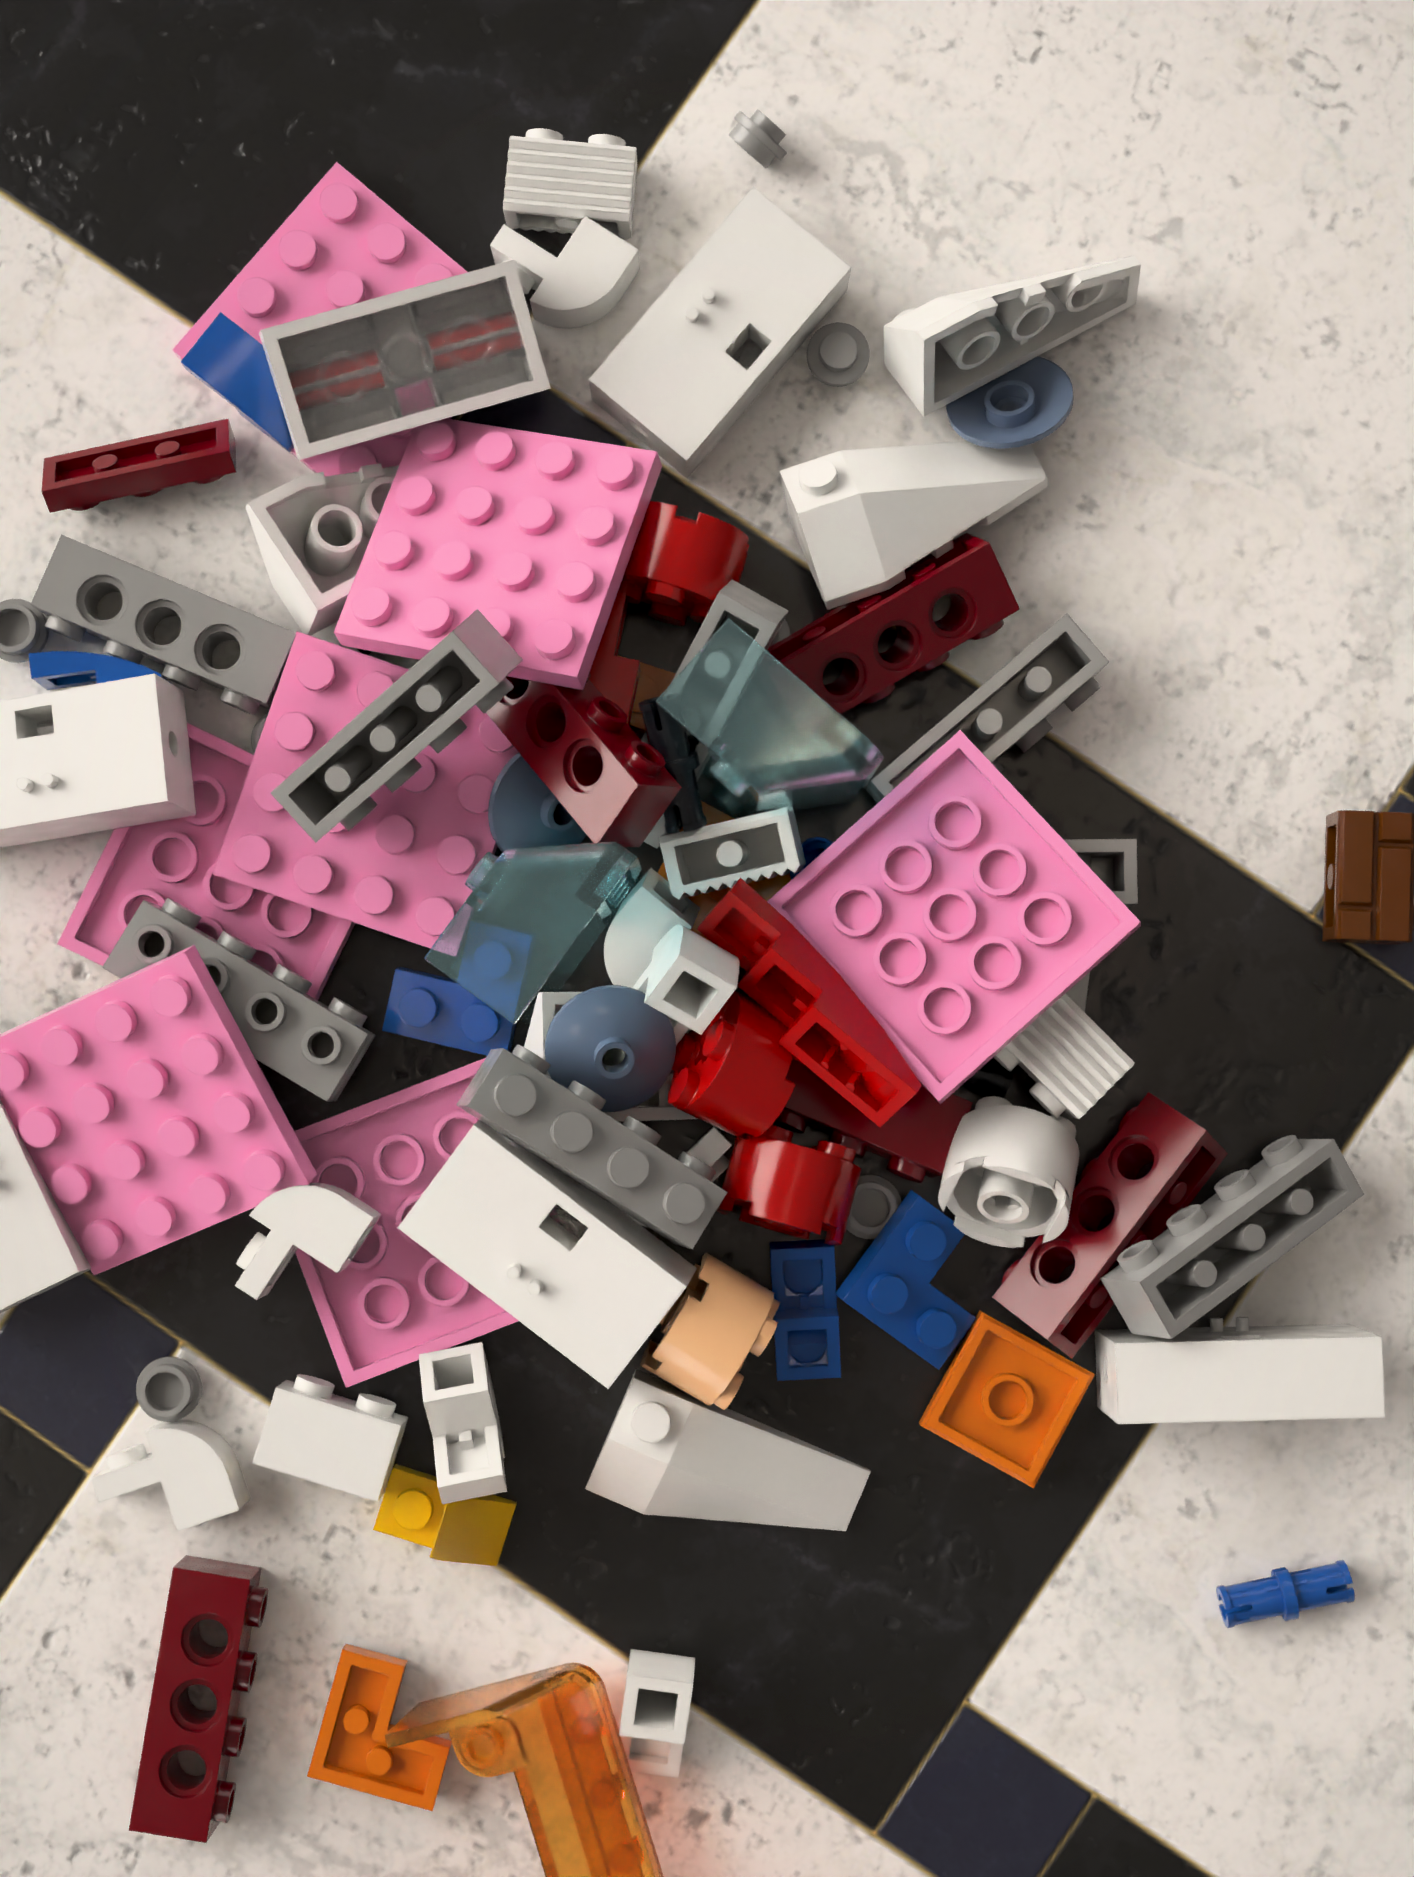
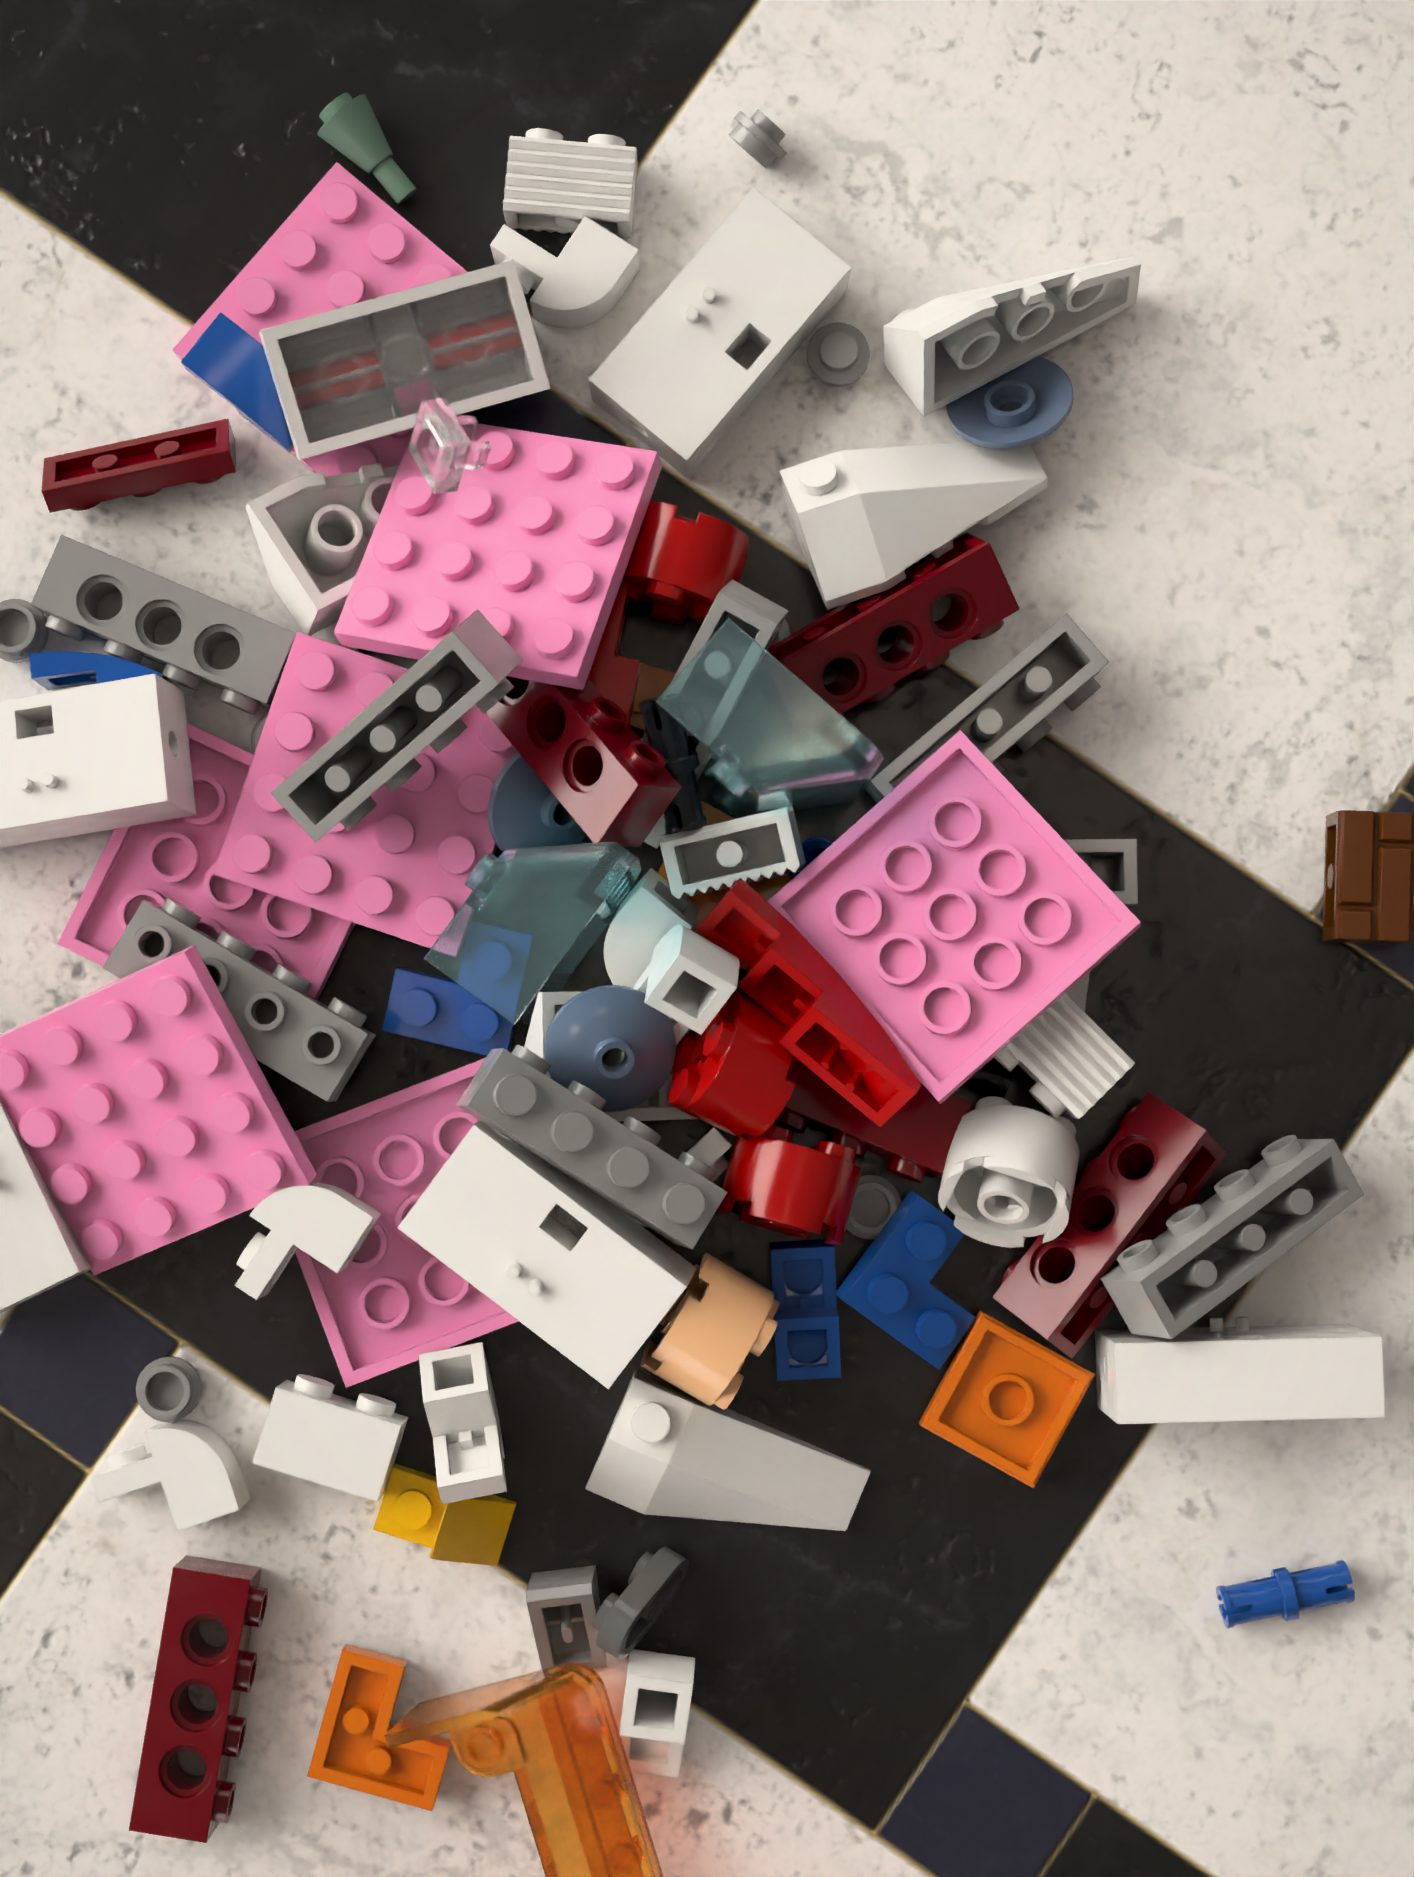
(356, 133): none -> sand green cone
(444, 445): none -> clear tile
(563, 1614): none -> light grey slope
(650, 1590): none -> dark grey plate

